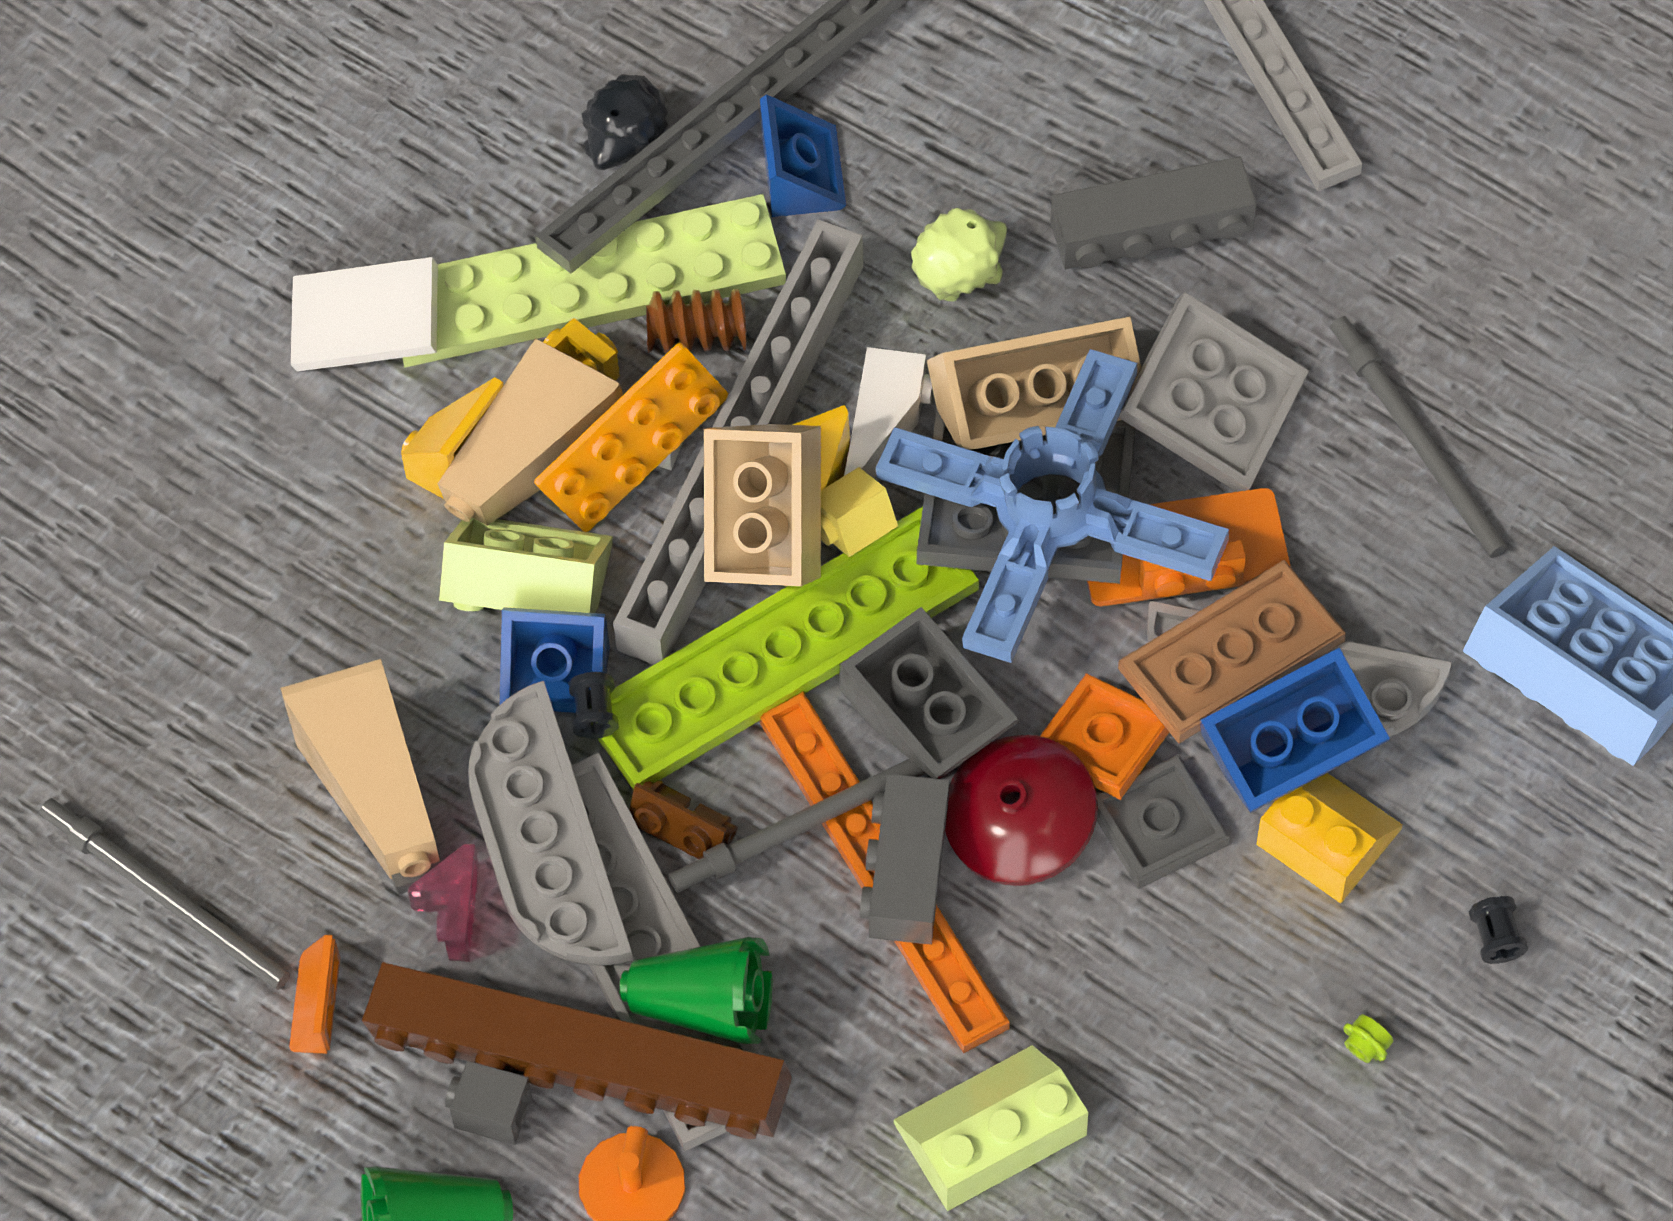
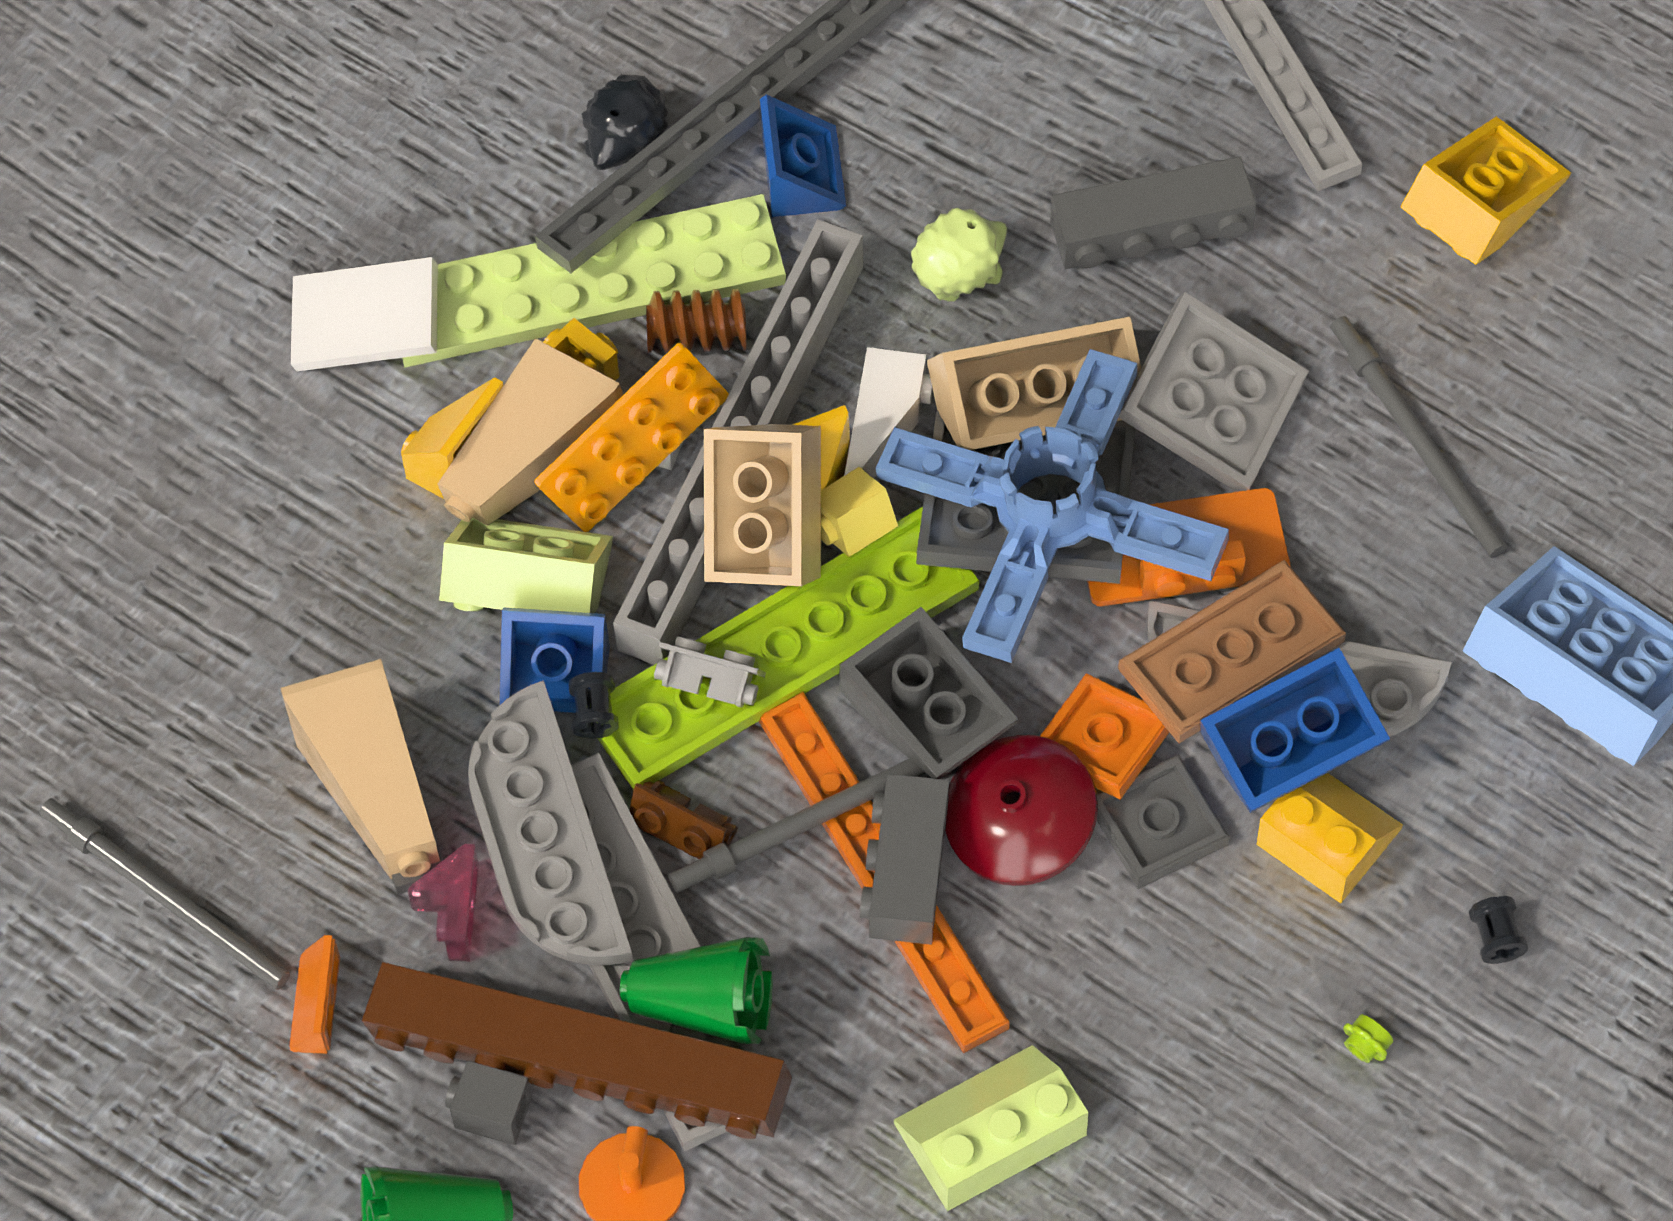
(729, 675): none -> light grey hinge
(1483, 189): none -> yellow slope

